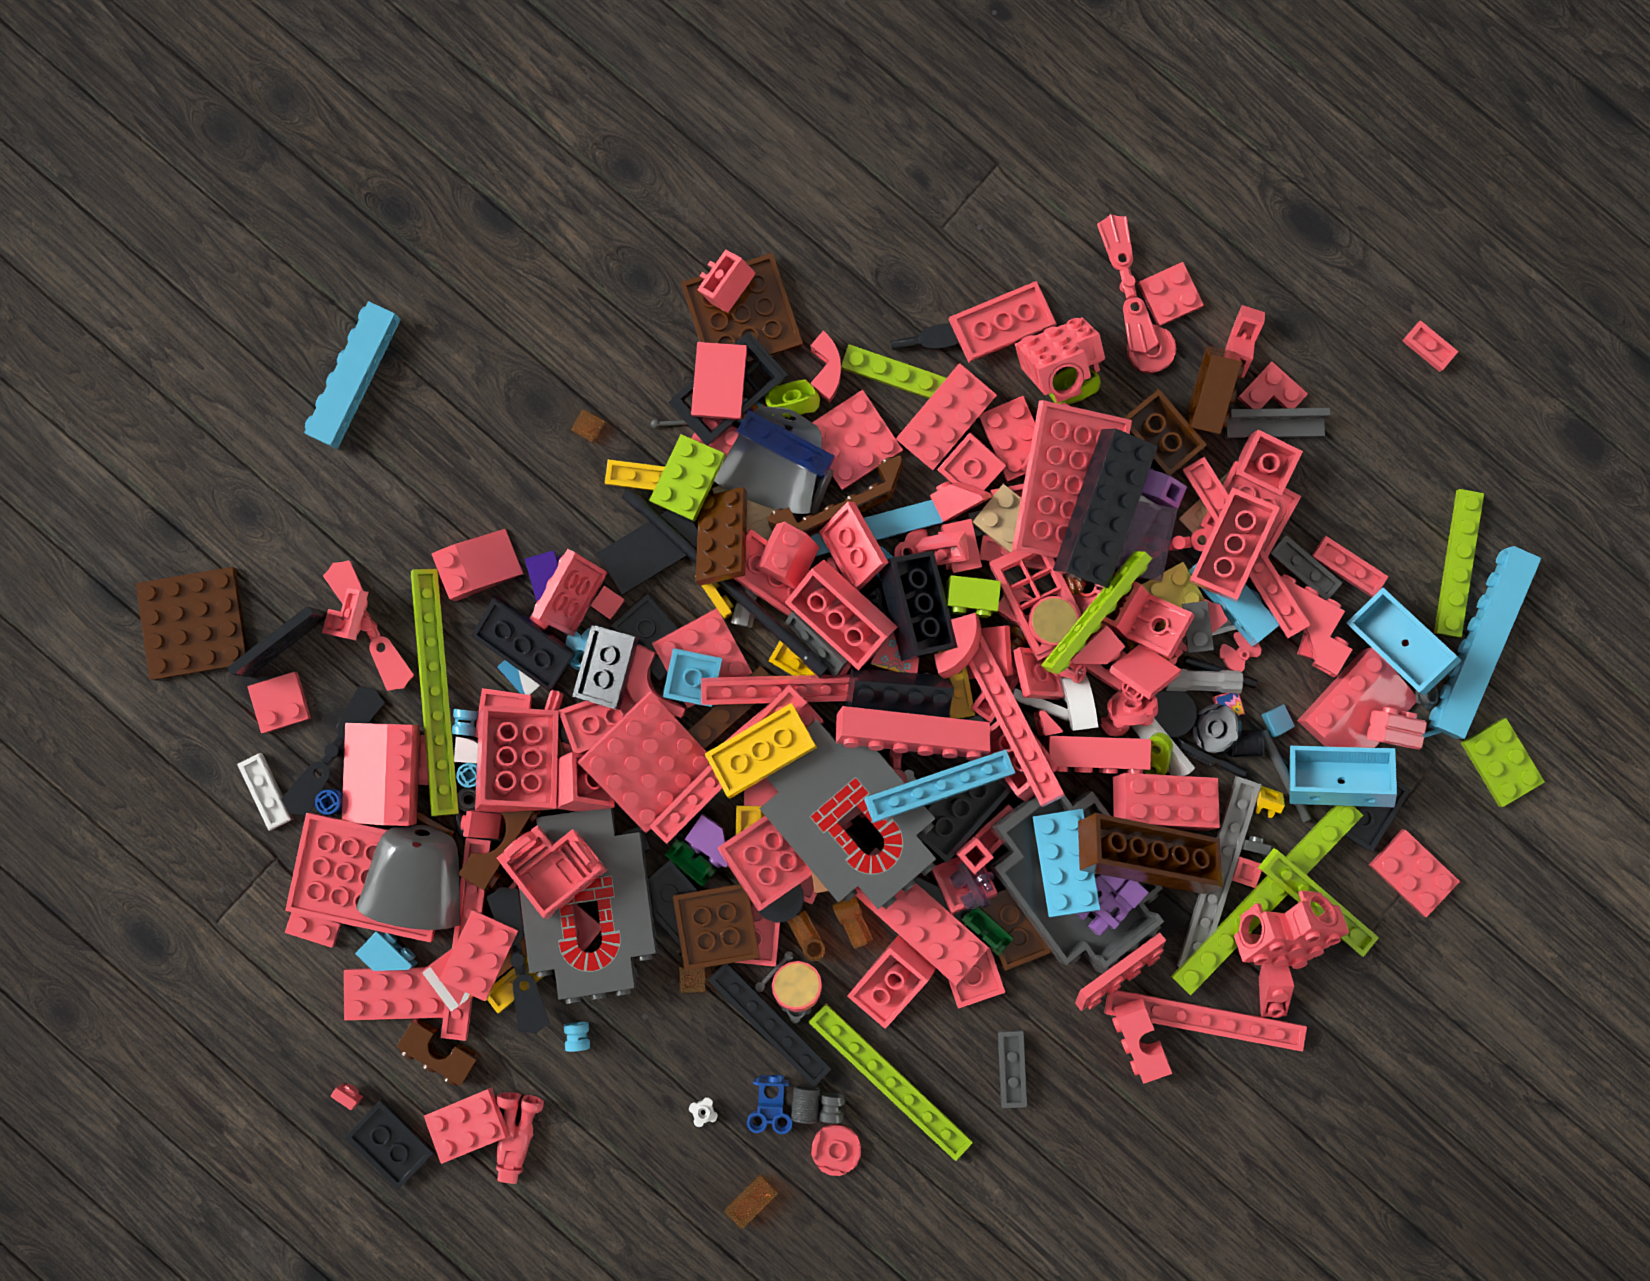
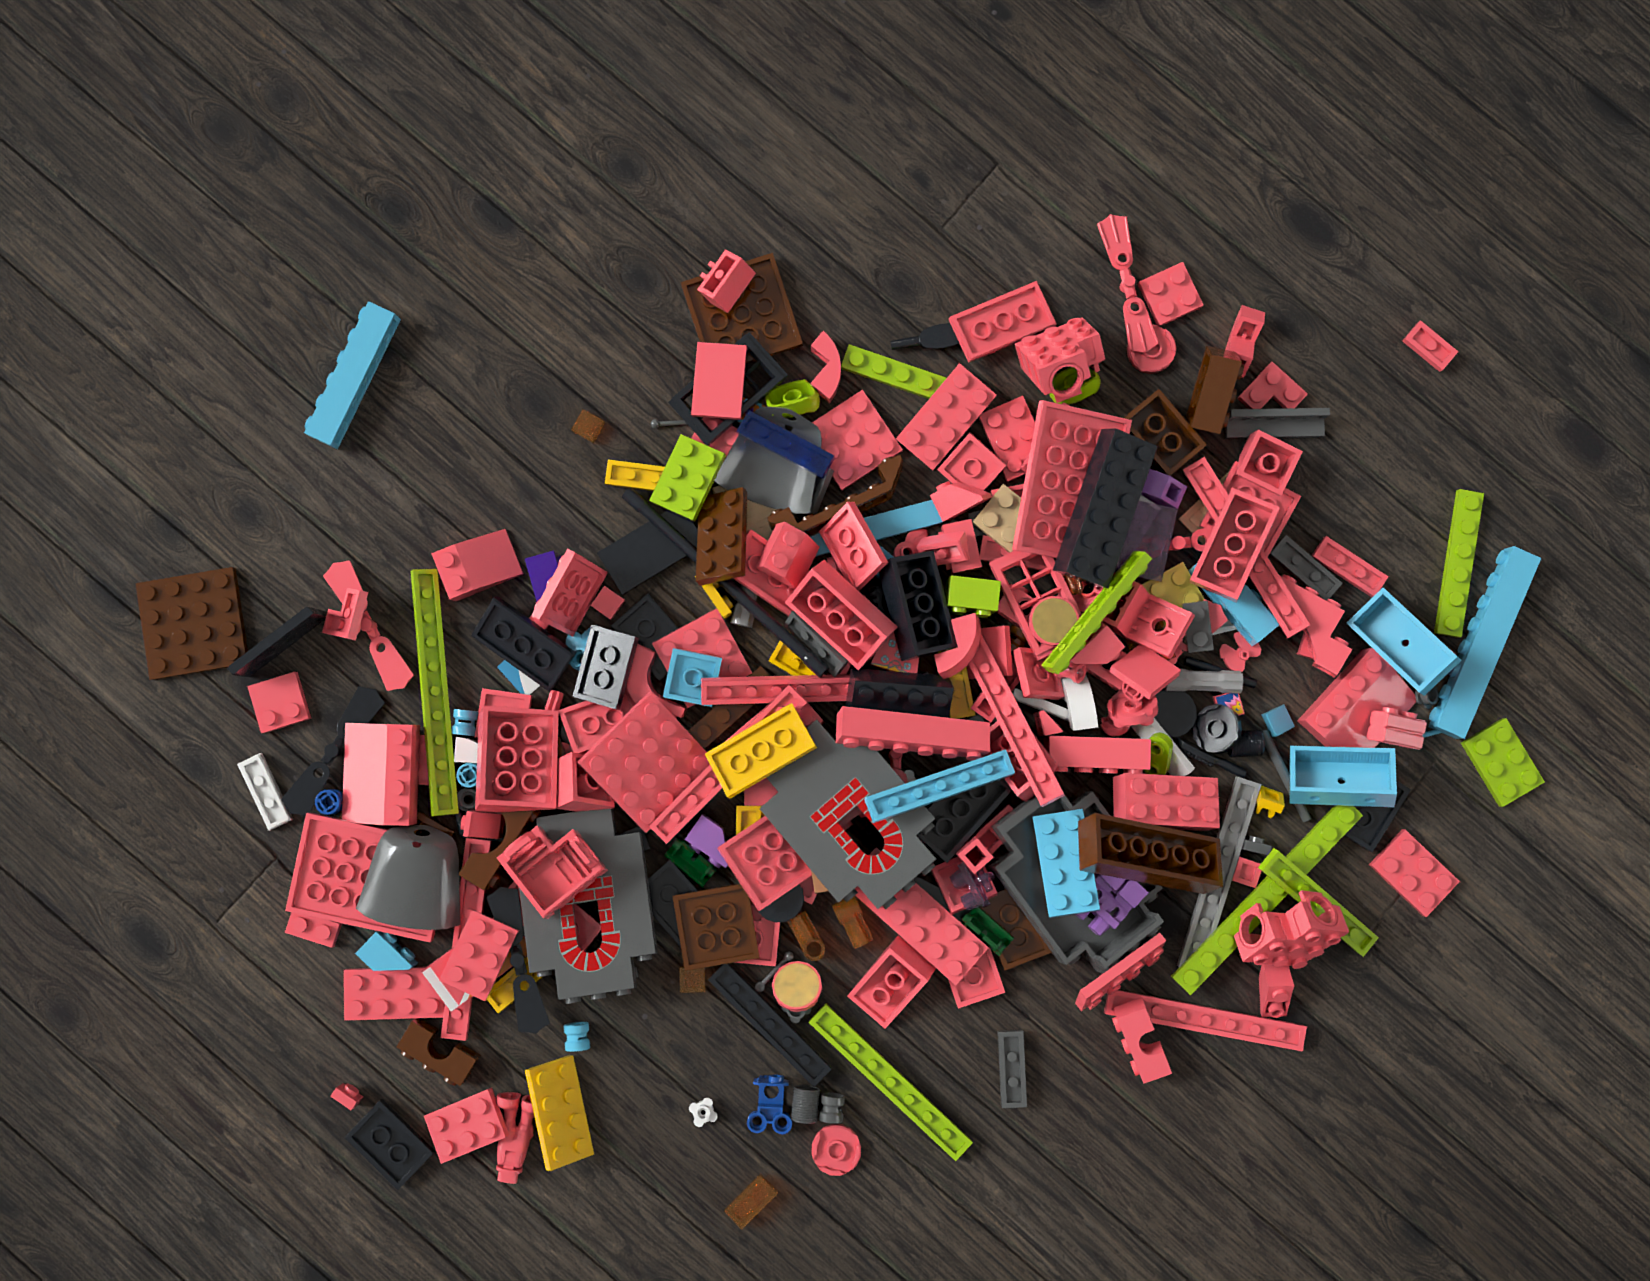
(559, 1112): none -> yellow plate

